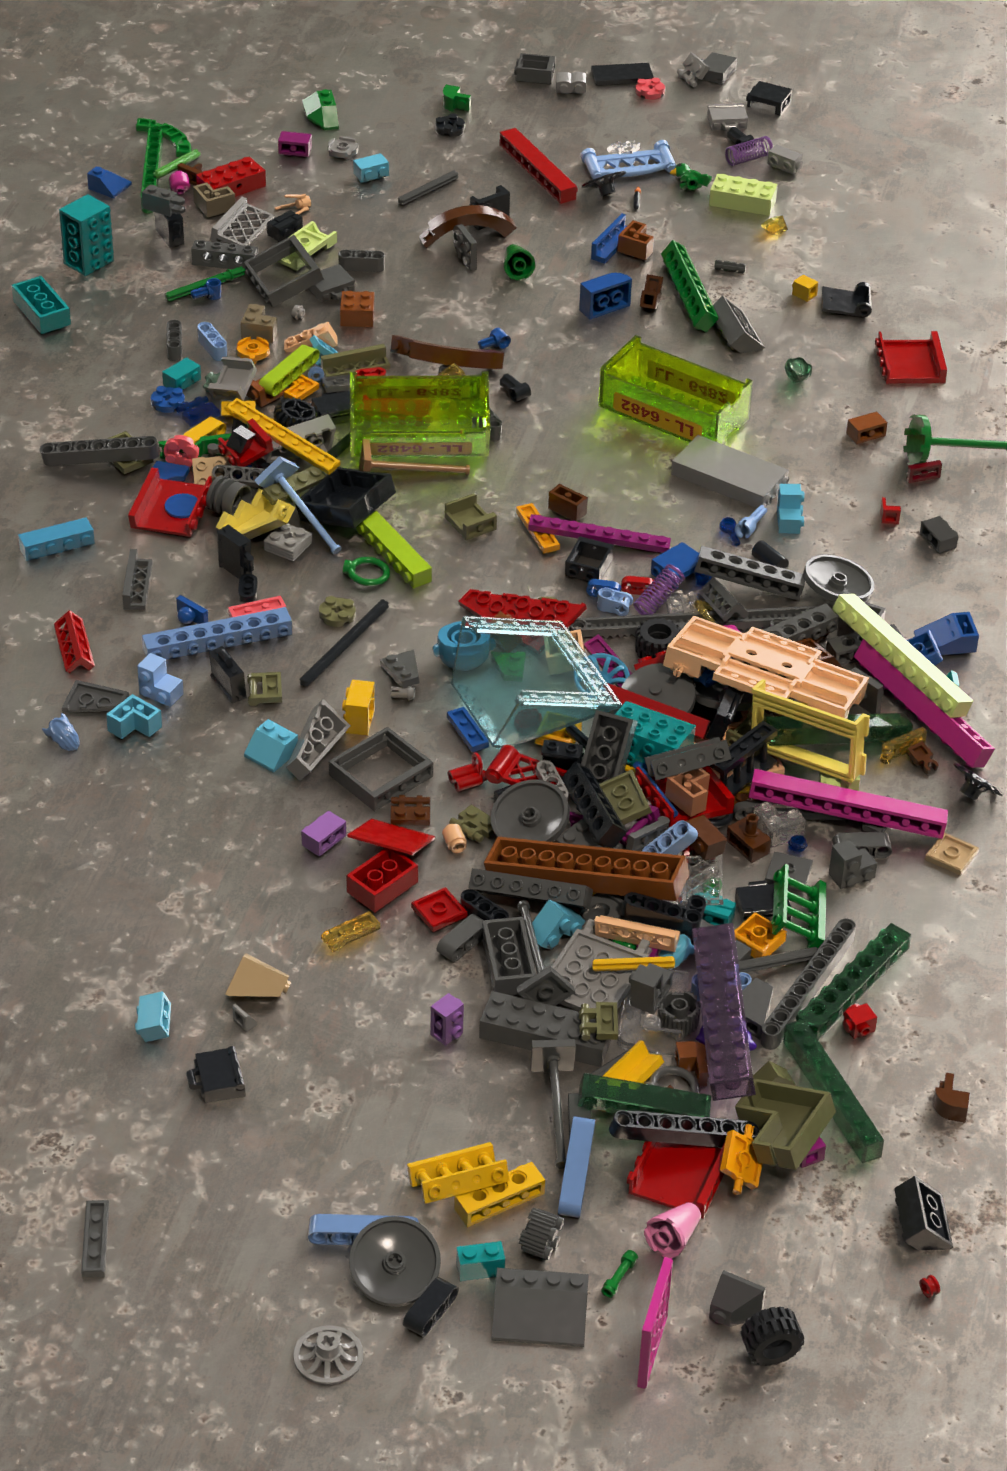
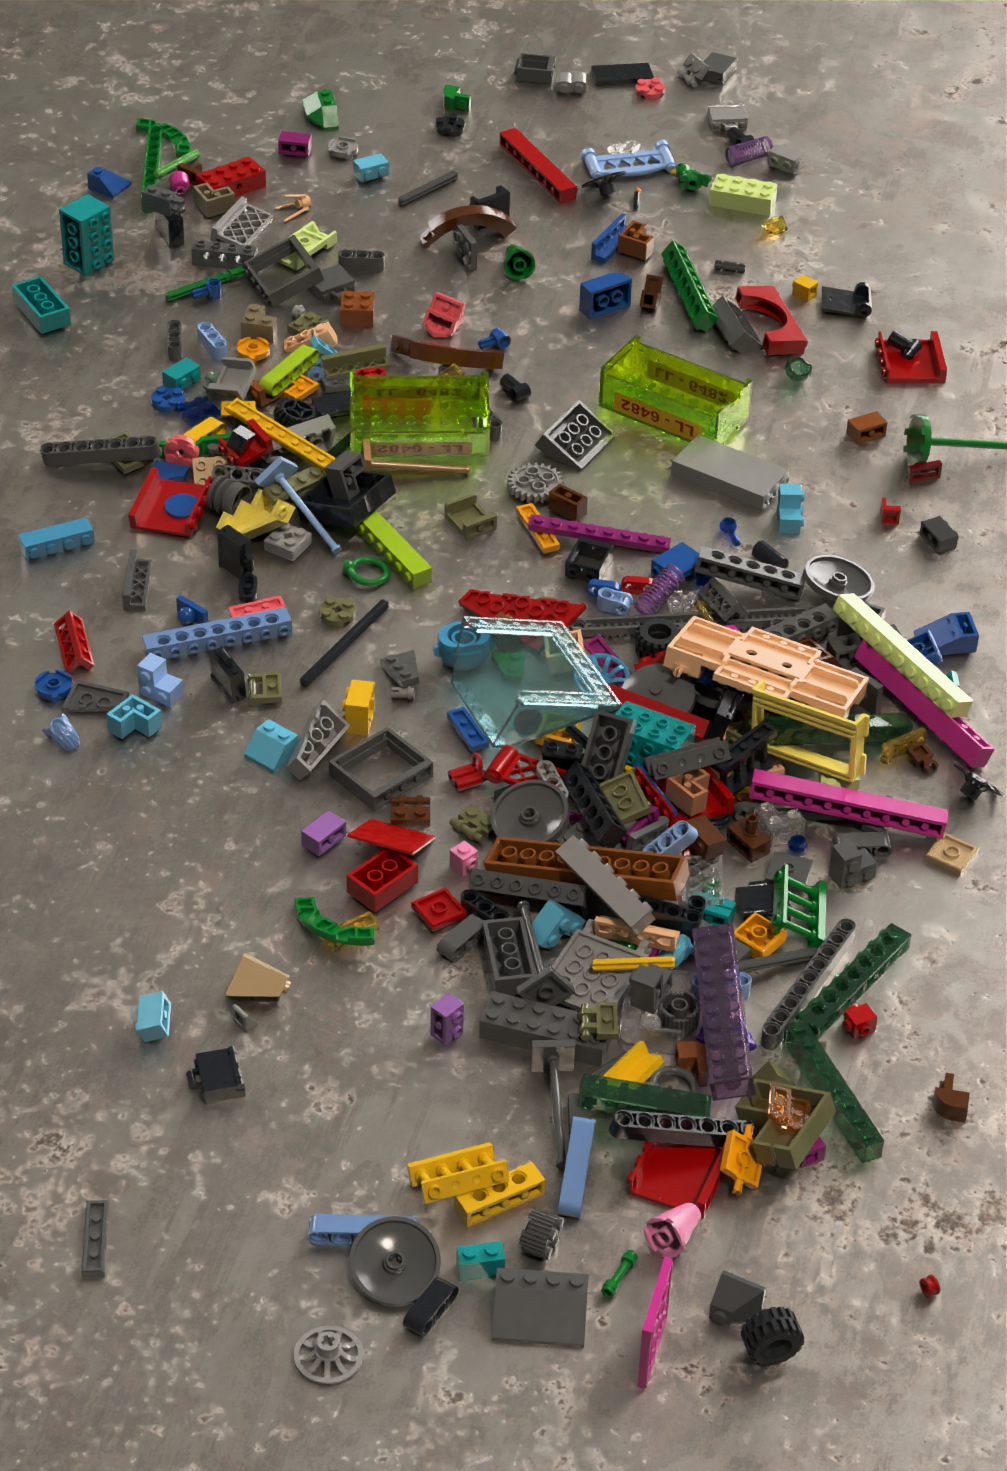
(53, 693): none -> blue plate
(284, 225): black brick -> none
(306, 322): none -> olive plate
(329, 930): none -> green tile
(342, 474): none -> dark grey brick
(443, 316): none -> coral piece
(454, 838): light nougat brick -> none
(463, 858): none -> bright pink brick
(533, 482): none -> light grey gear
(575, 437): none -> dark grey slope
(605, 885): none -> light grey brick
(748, 524): light blue piece -> none
(757, 1005): dark grey slope -> none
(768, 301): none -> red arch
(770, 95): black panel -> none
(787, 1110): none -> clear orange slope
(907, 346): none -> black piece
(922, 1216): black slope -> none

